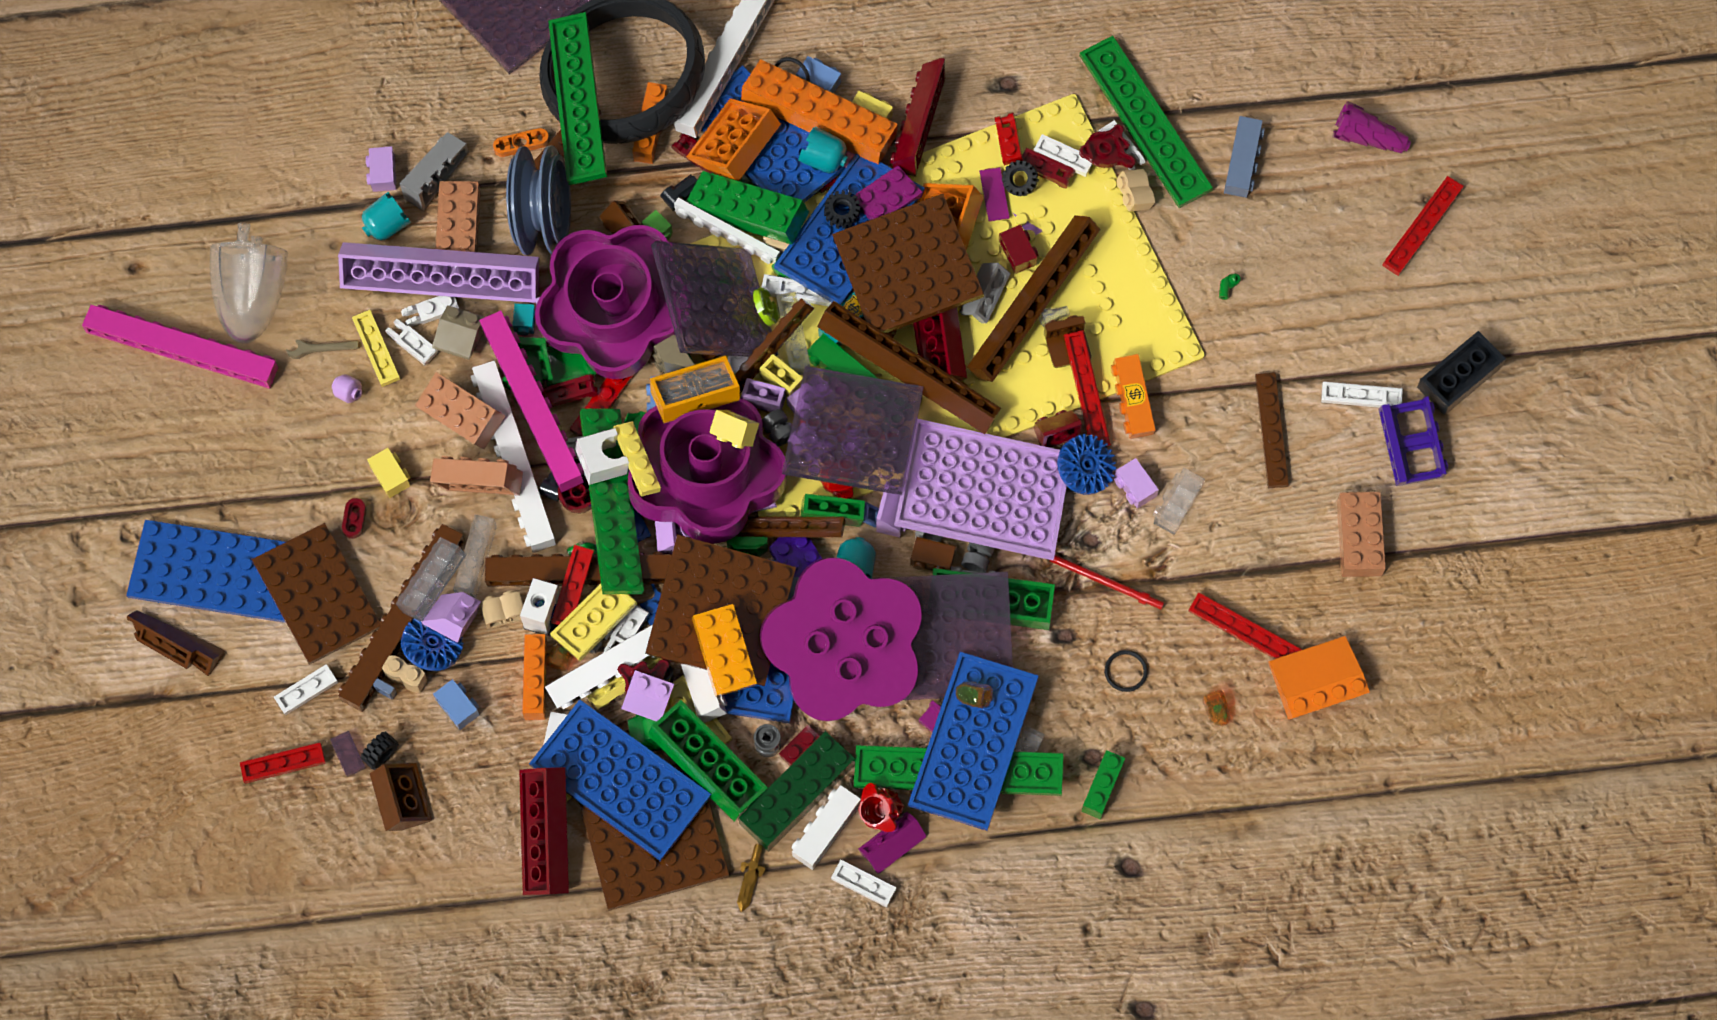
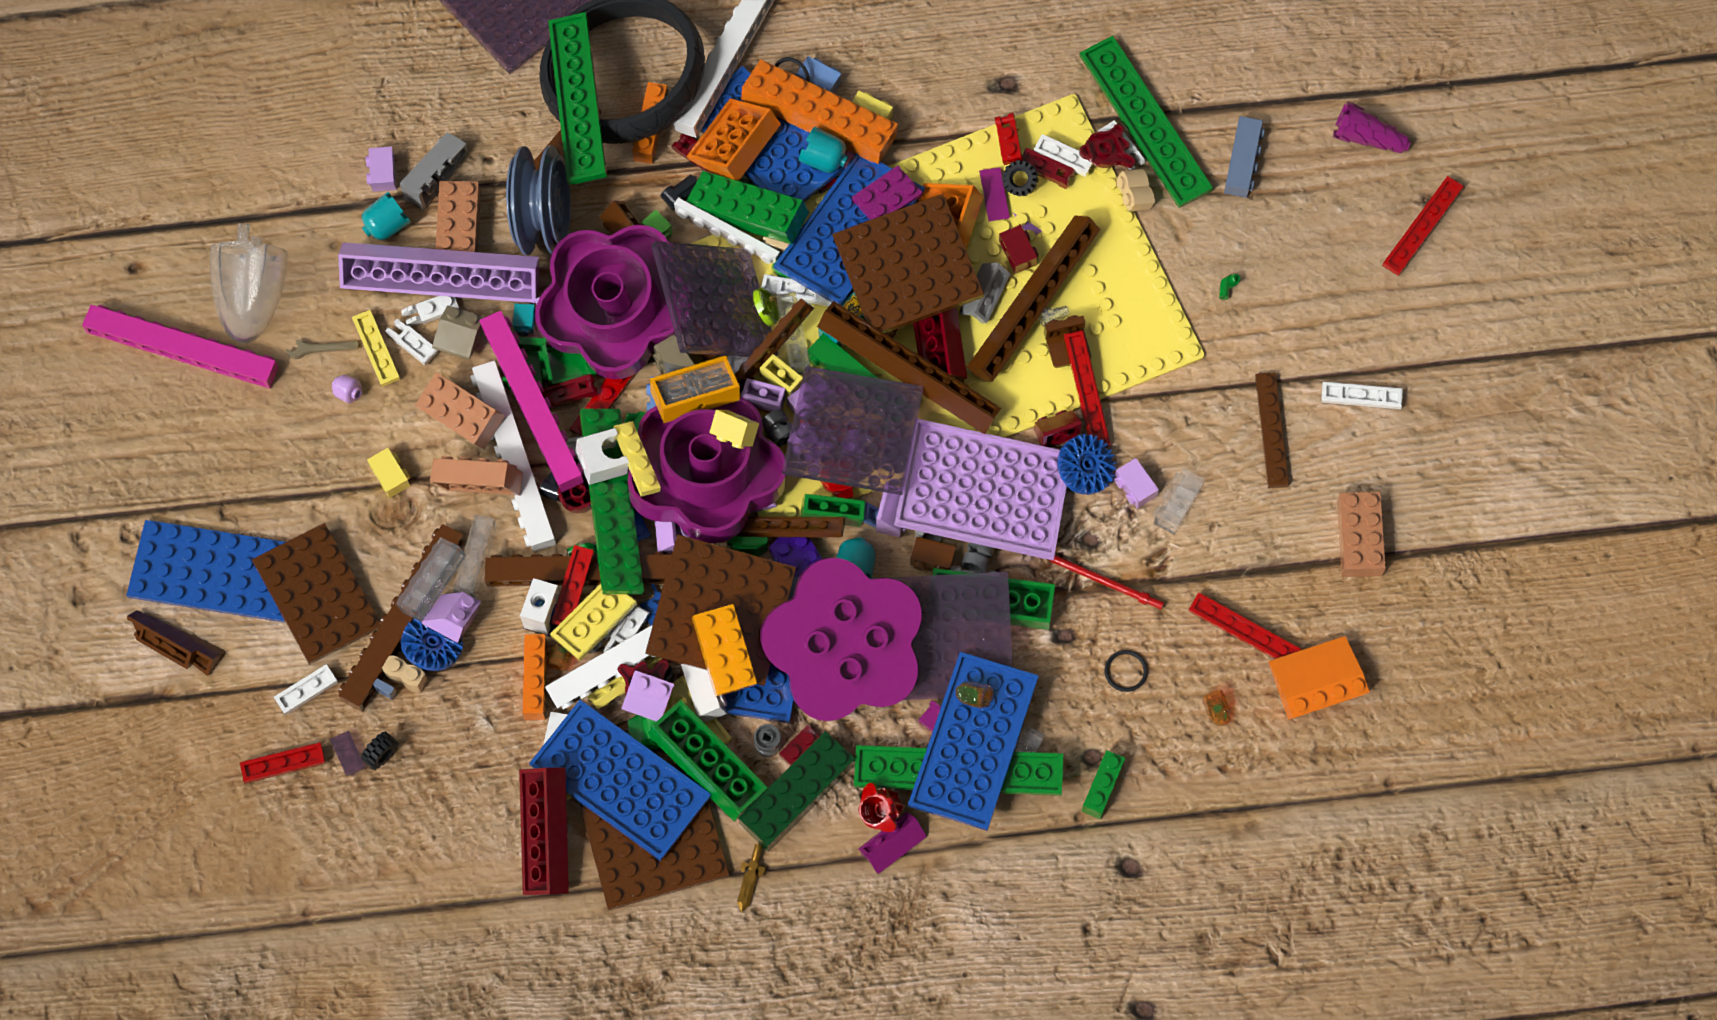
(353, 519): dark red plate -> none
(400, 796): reddish brown slope -> none
(456, 704): medium blue brick -> none
(502, 609): tan brick -> none
(536, 144): orange beam -> none
(826, 827): white brick -> none
(847, 200): black tyre -> none
(863, 883): white plate -> none
(919, 116): dark red slope -> none
(1133, 396): orange brick -> none
(1399, 445): dark purple window -> none
(1461, 373): black brick -> none

